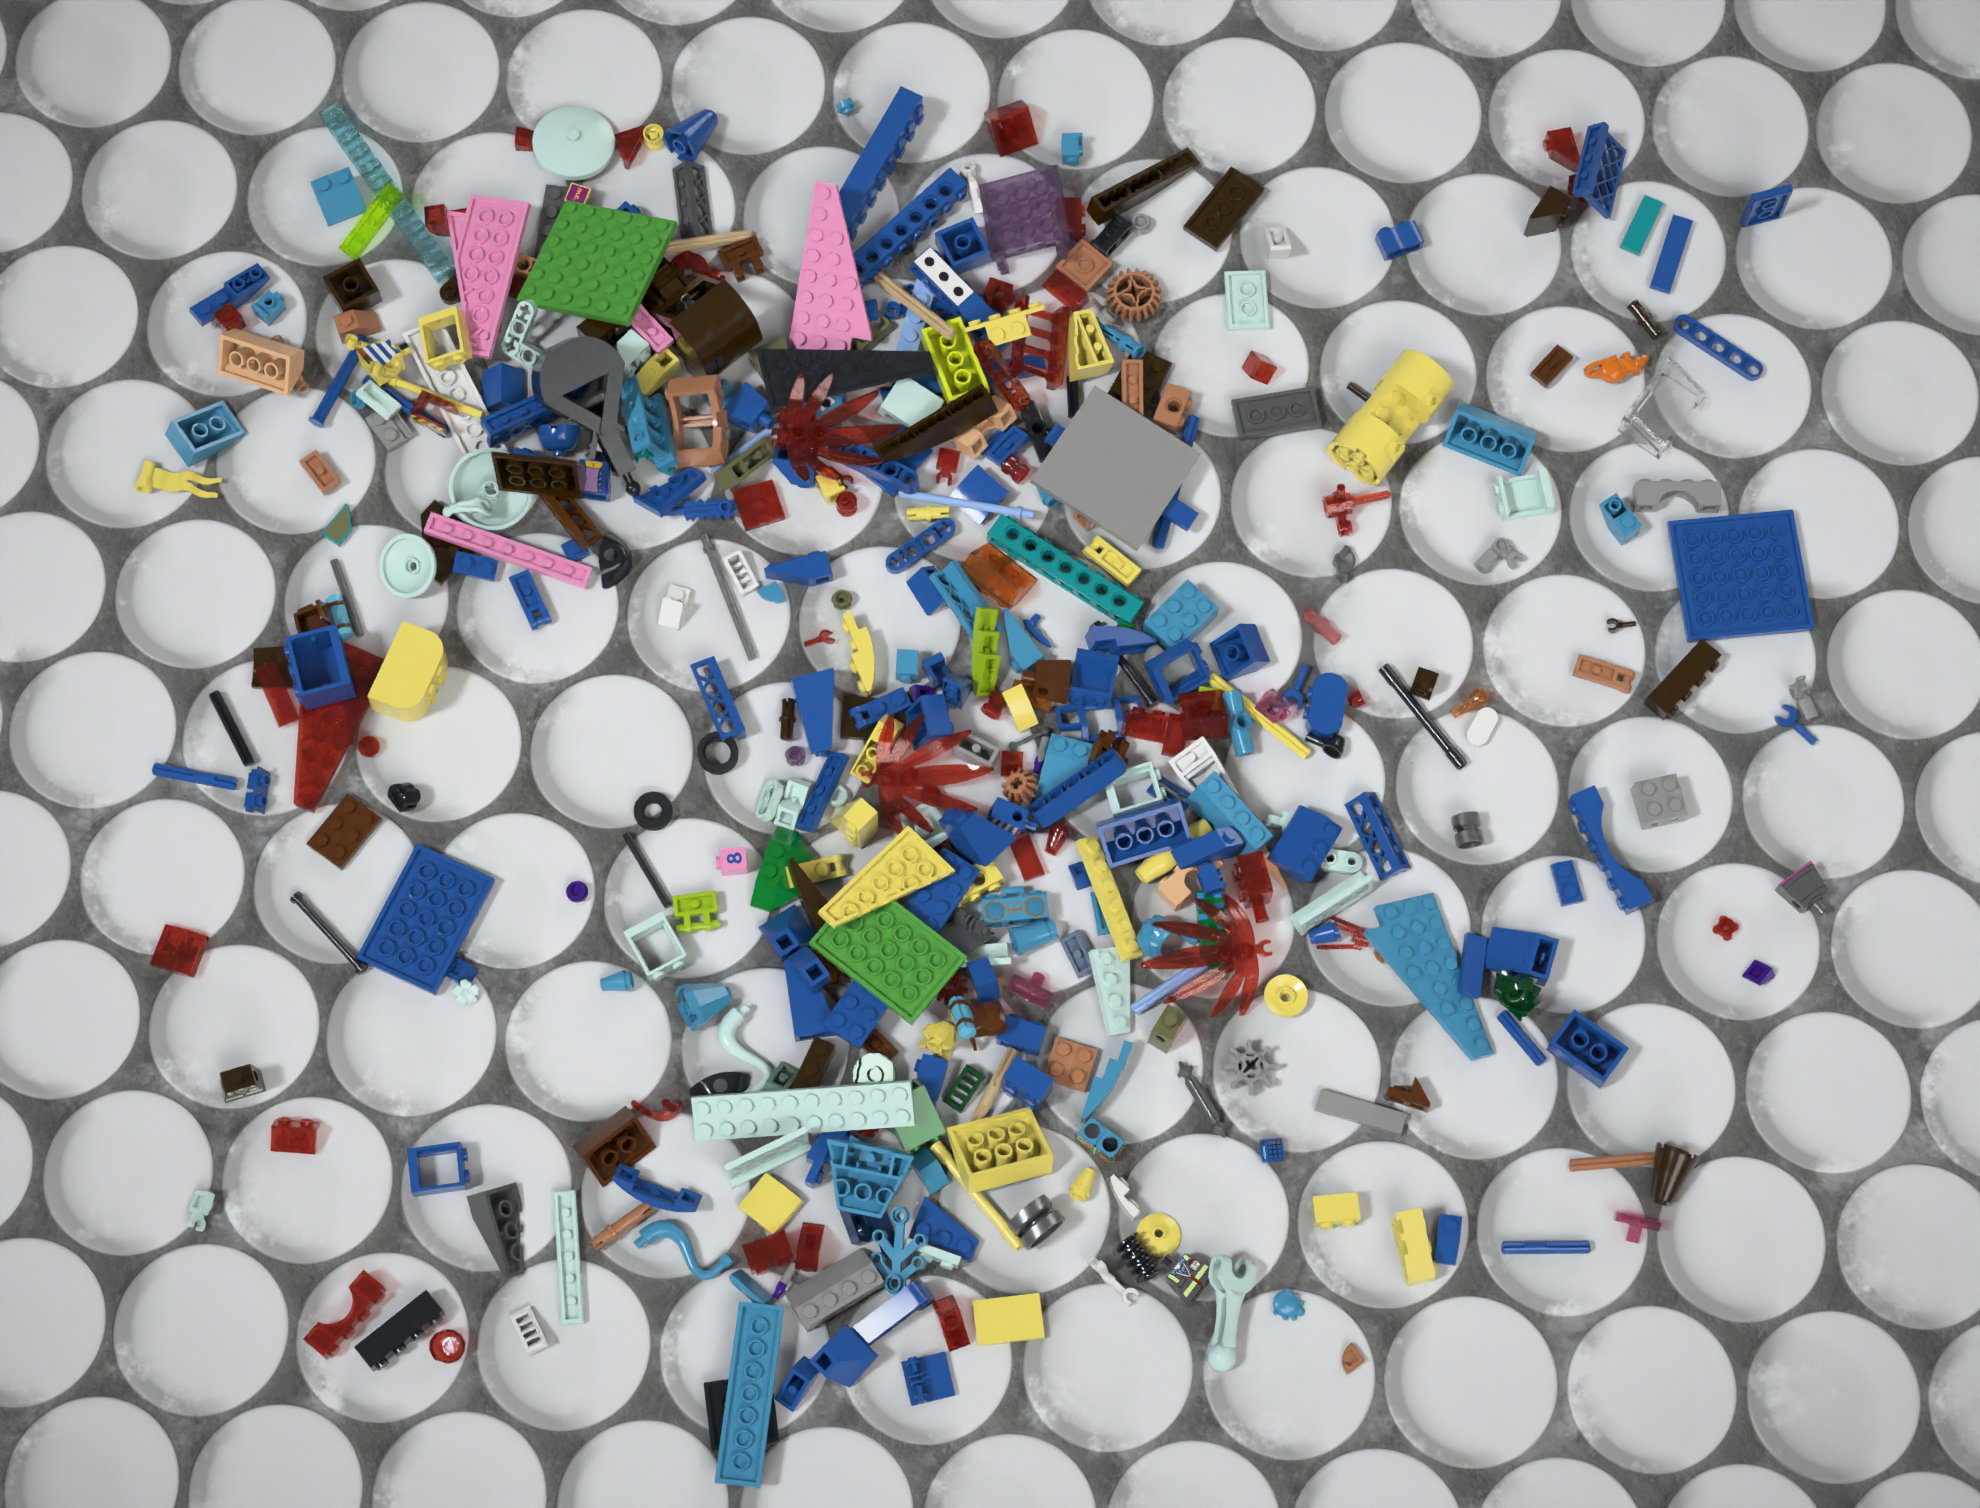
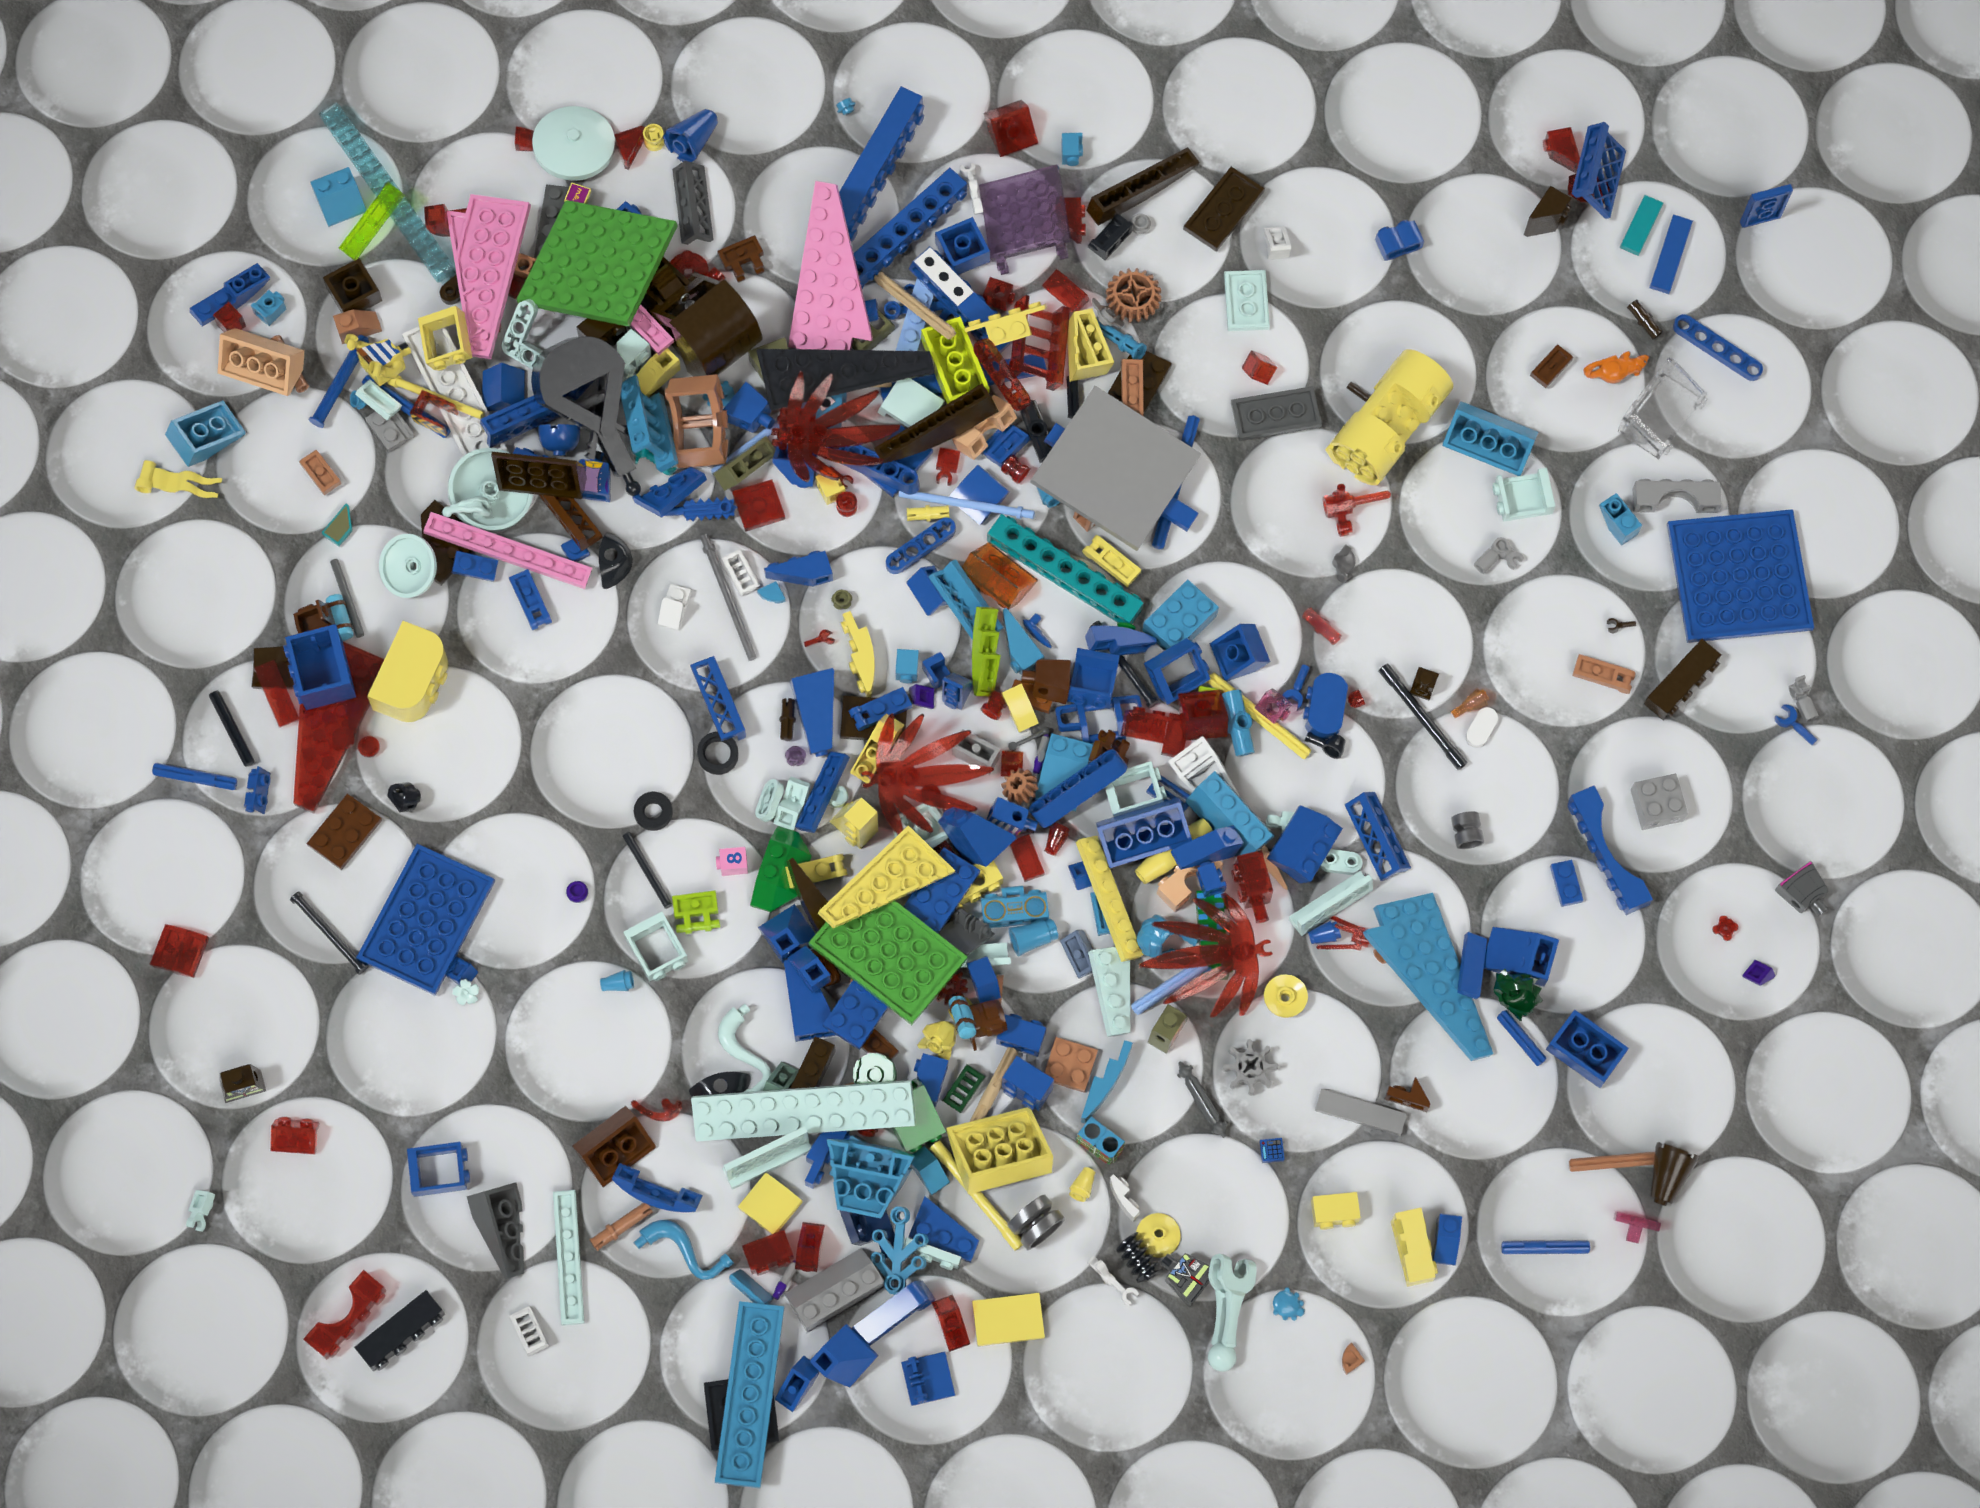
(447, 1346): clear red hair -> none
(702, 1002): dark azure cone -> none
(707, 241): tan axle -> none
(936, 719): blue brick -> none
(1031, 989): clear pink tile -> none
(1085, 266): nougat plate -> none
(1172, 397): nougat brick -> none

